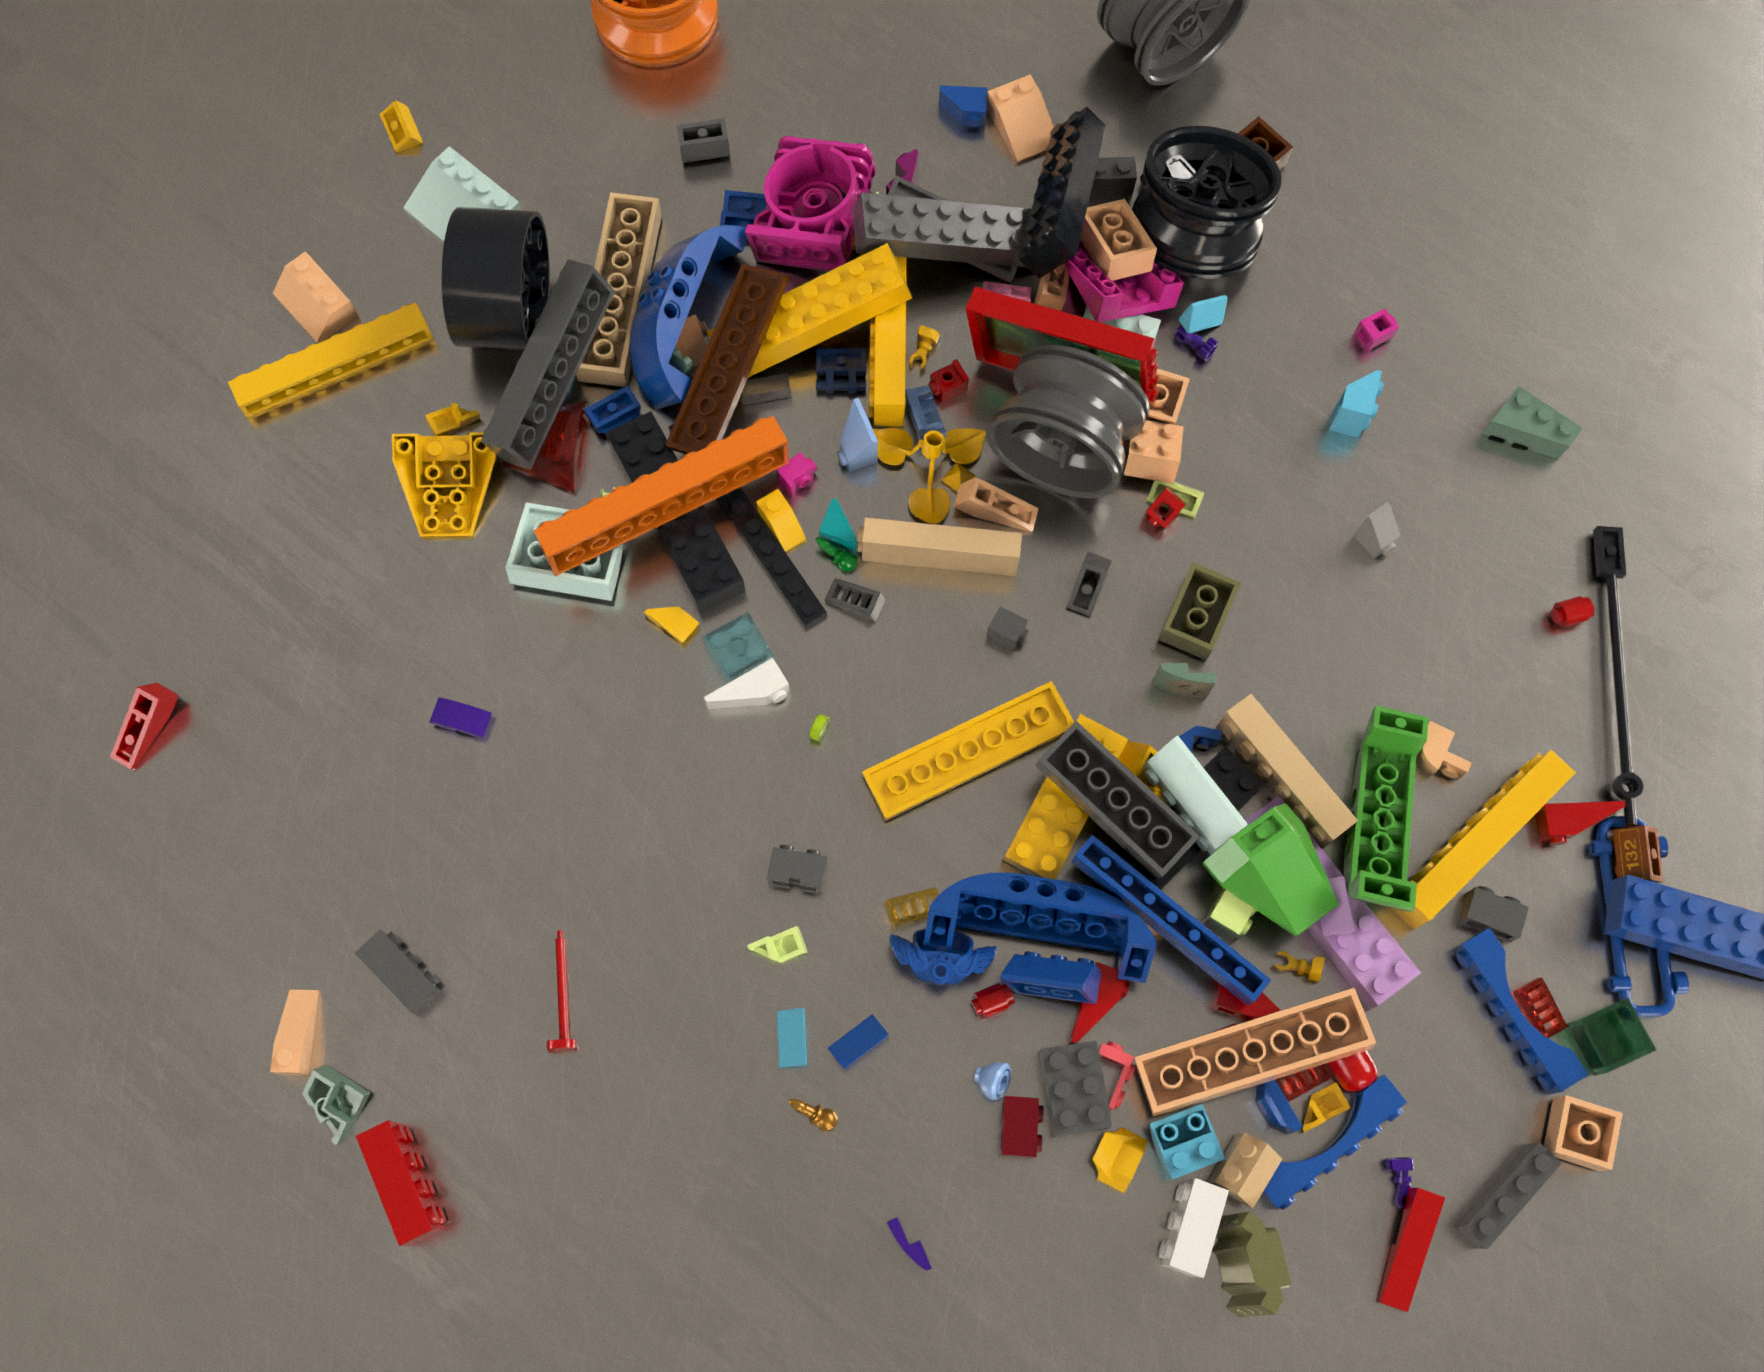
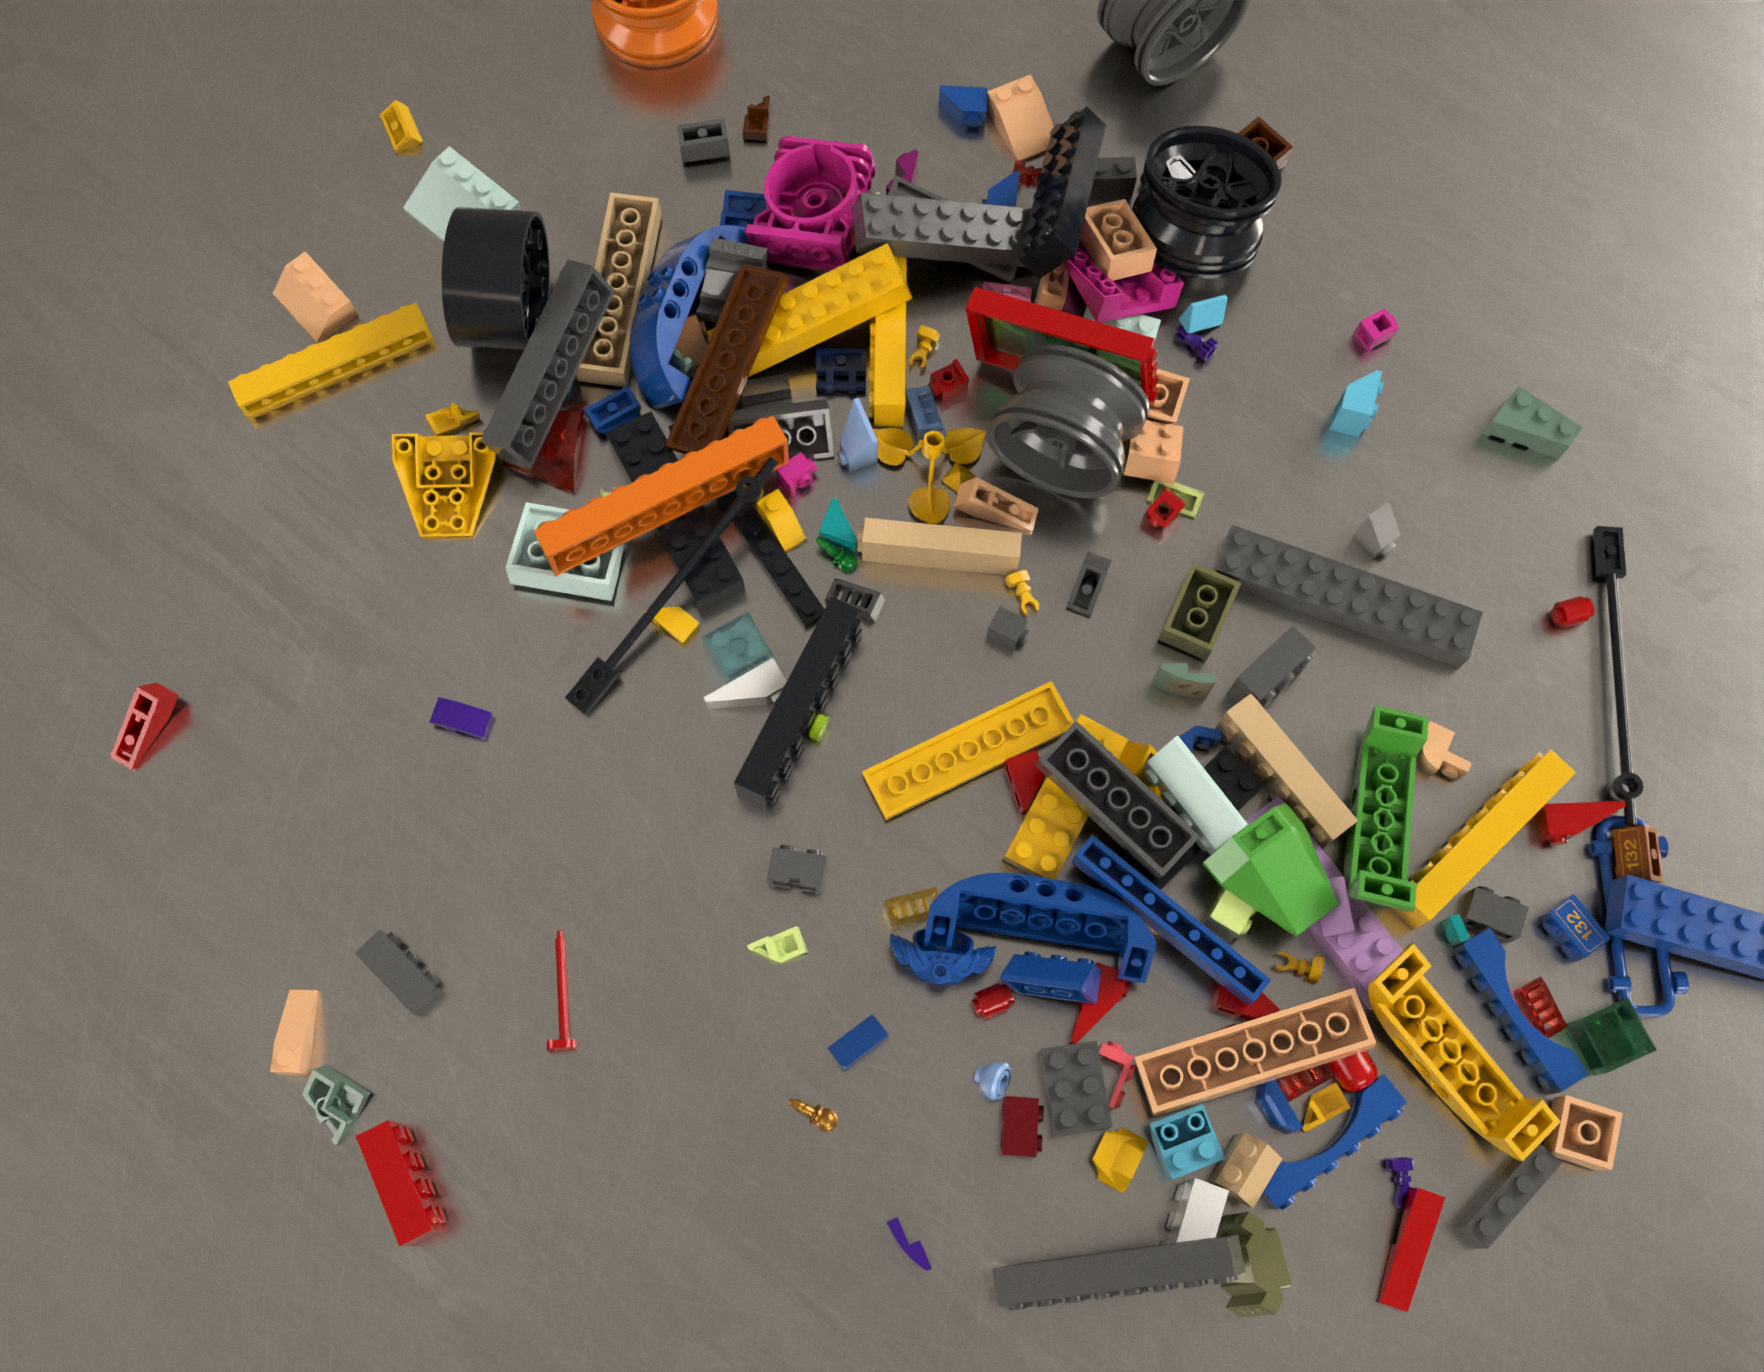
(601, 673): none -> black bar
(721, 273): none -> dark grey slope
(757, 121): none -> reddish brown slope
(792, 1038): medium azure slope -> none
(798, 704): none -> black brick
(803, 424): none -> dark grey slope
(1004, 192): none -> blue slope
(1019, 580): none -> yellow piece
(1024, 778): none -> red slope
(1028, 172): none -> clear red piece
(1119, 1270): none -> dark grey brick
(1274, 668): none -> dark grey brick
(1349, 597): none -> dark grey brick
(1454, 1059): none -> yellow slope
(1455, 930): none -> teal tile
(1574, 928): none -> blue brick

